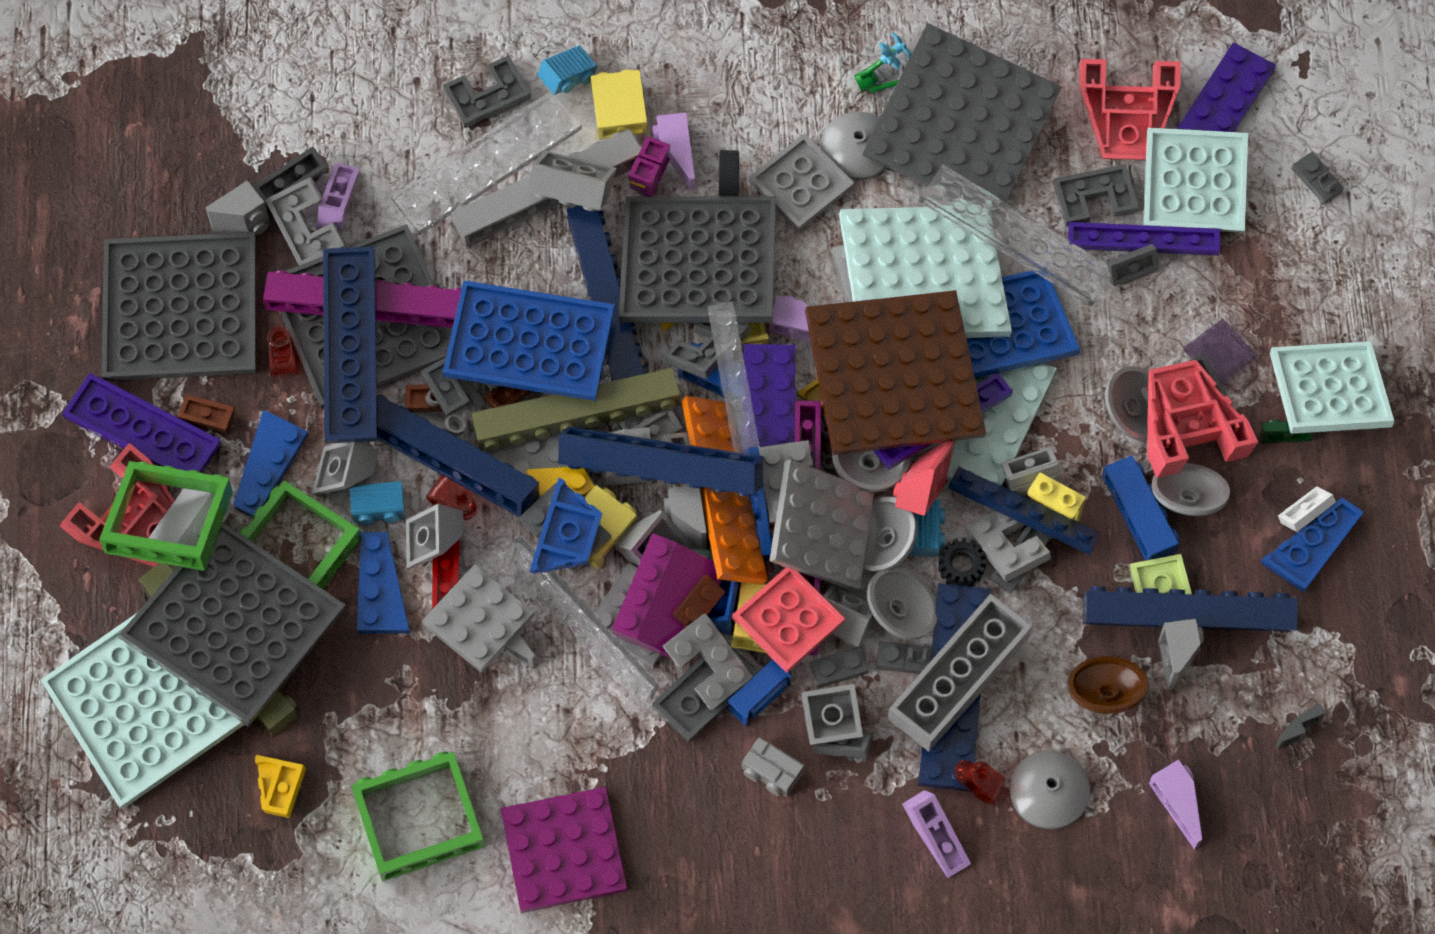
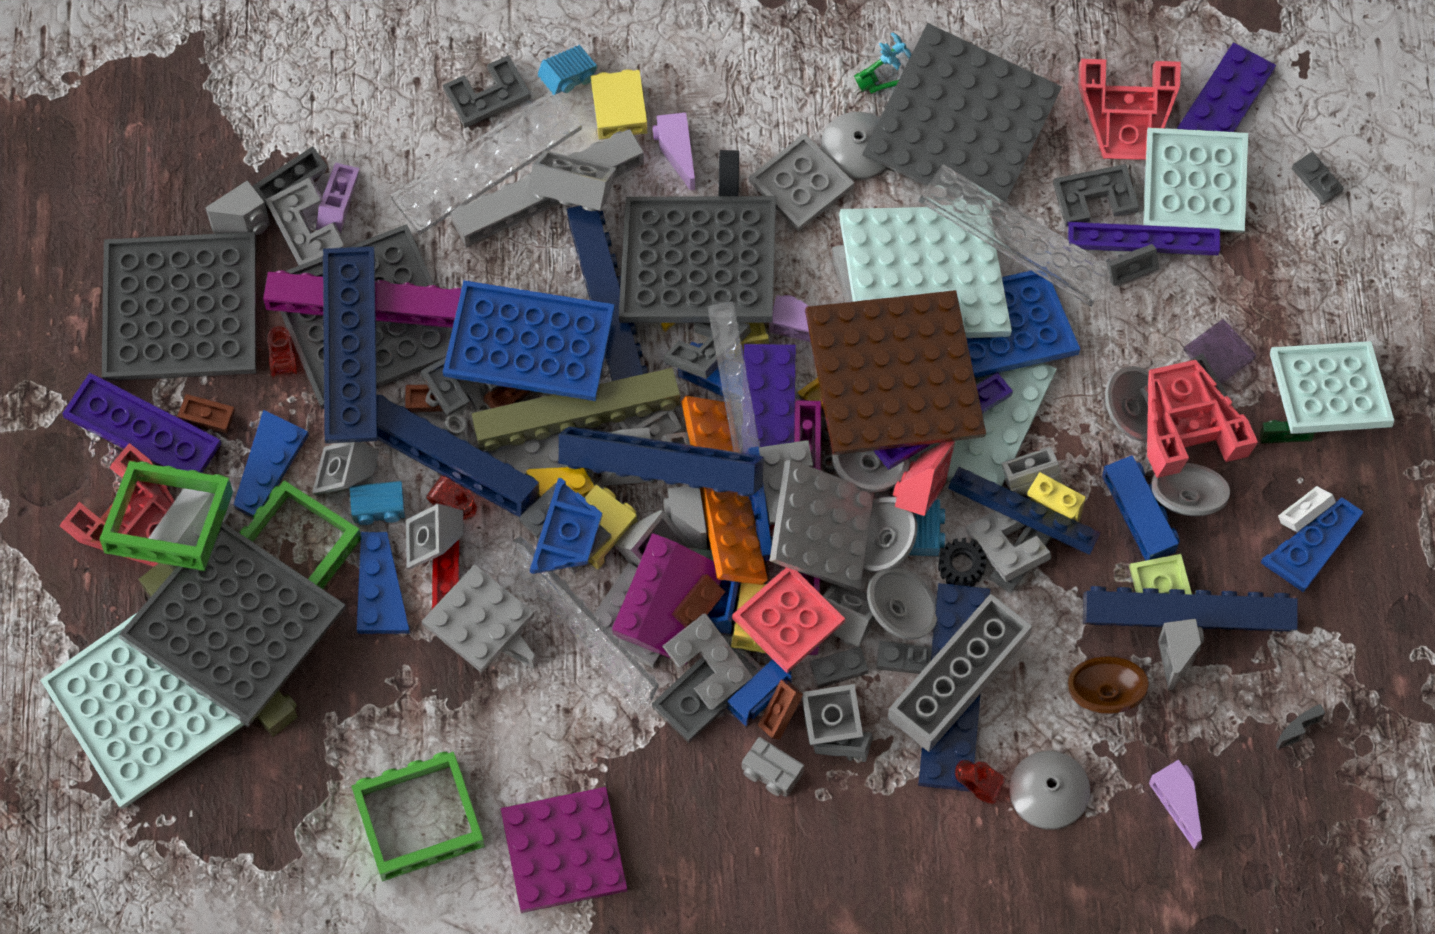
(279, 784): yellow wing -> none
(649, 166): magenta hips -> none
(780, 709): none -> copper plate
(936, 832): lavender slope -> none

